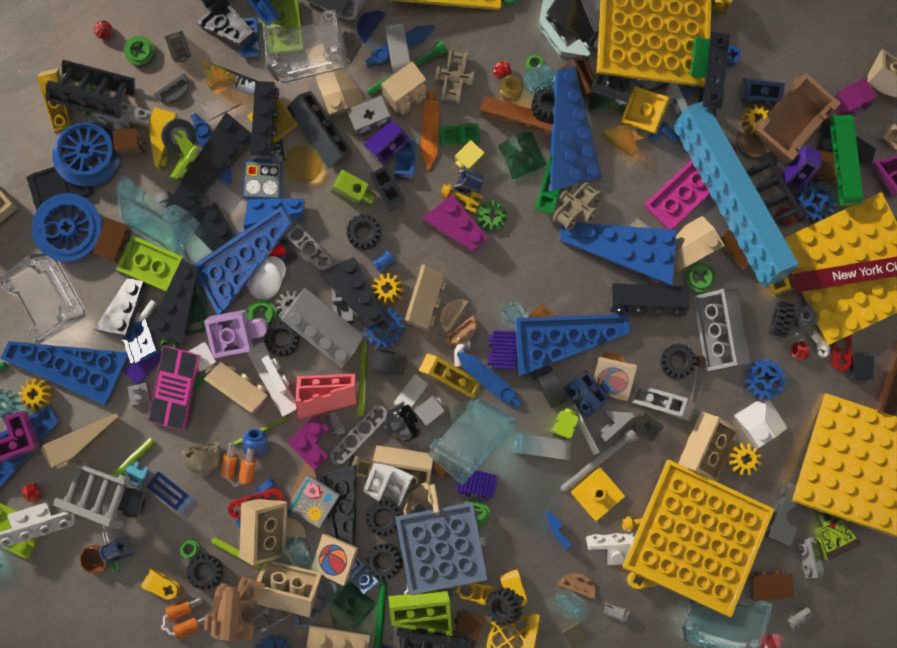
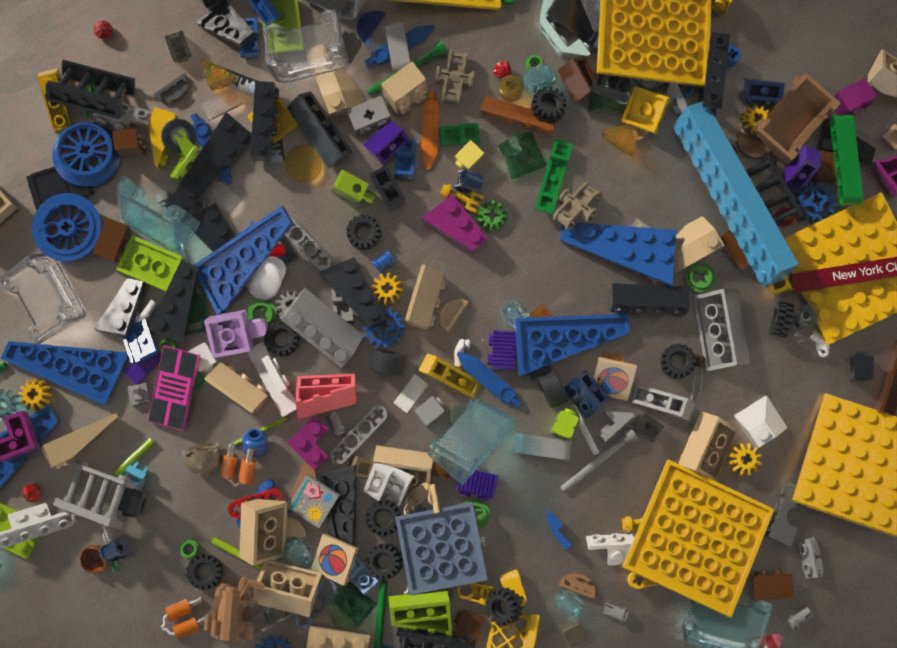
(137, 42): bright green gear -> none
(157, 583): yellow piece -> none
(180, 500): clear blue tile -> none
(260, 208): blue wing -> none
(262, 180): tile -> none
(362, 378): lime bar -> none
(401, 423): black cylinder -> none
(462, 332): medium nougat tile -> none
(571, 141): blue wing -> none
(597, 494): yellow tile -> none
(664, 128): blue piece -> none
(678, 197): dark pink tile -> none
(700, 56): green slope -> none
(765, 371): blue gear -> none
(801, 350): red plate -> none
(835, 537): torso -> none
(845, 357): red beam -> none

